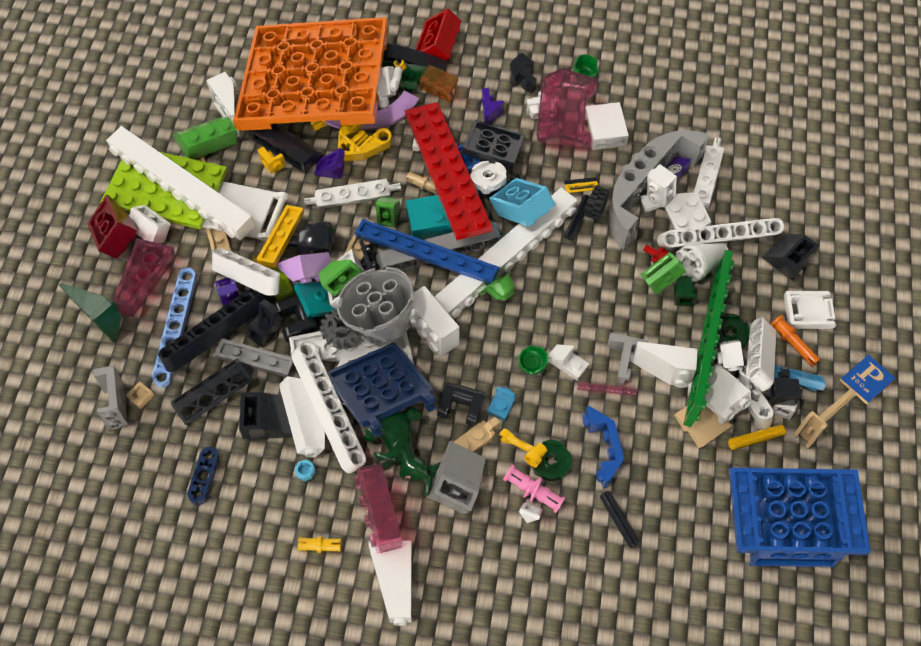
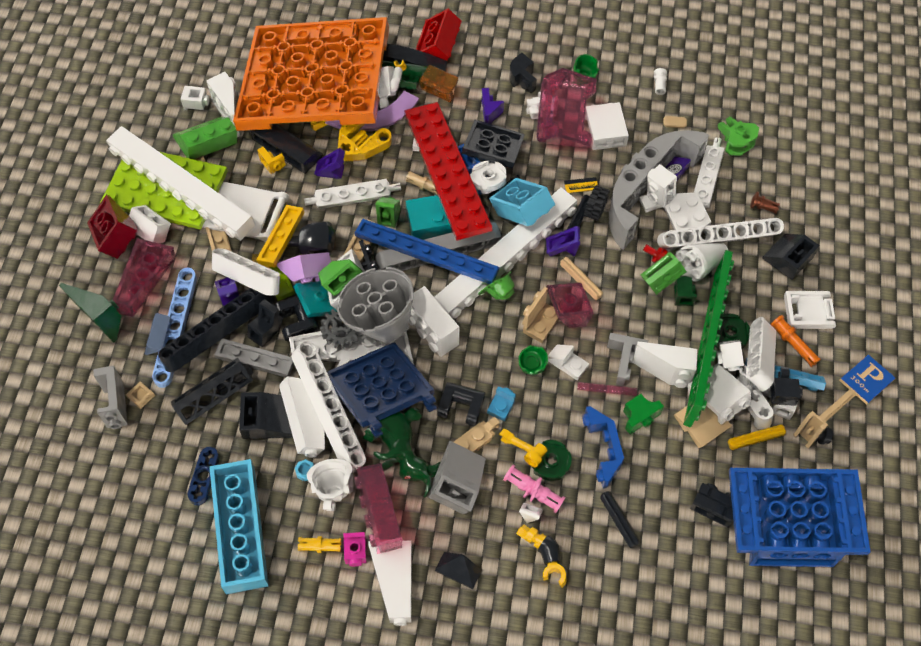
(157, 333): none -> sand blue slope
(194, 98): none -> white brick
(238, 527): none -> medium azure brick
(331, 481): none -> white helmet
(357, 557): none -> dark pink brick
(459, 569): none -> black slope
(539, 317): none -> tan bracket
(549, 551): none -> yellow piece
(564, 241): none -> dark purple slope
(571, 304): none -> clear pink slope
(579, 276): none -> tan axle
(641, 413): none -> green brick
(660, 78): none -> white pin
(675, 122): none -> tan piece
(713, 504): none -> black brick
(738, 136): none -> bright green hinge
(762, 202): none -> copper pin
(826, 436): none -> black plate

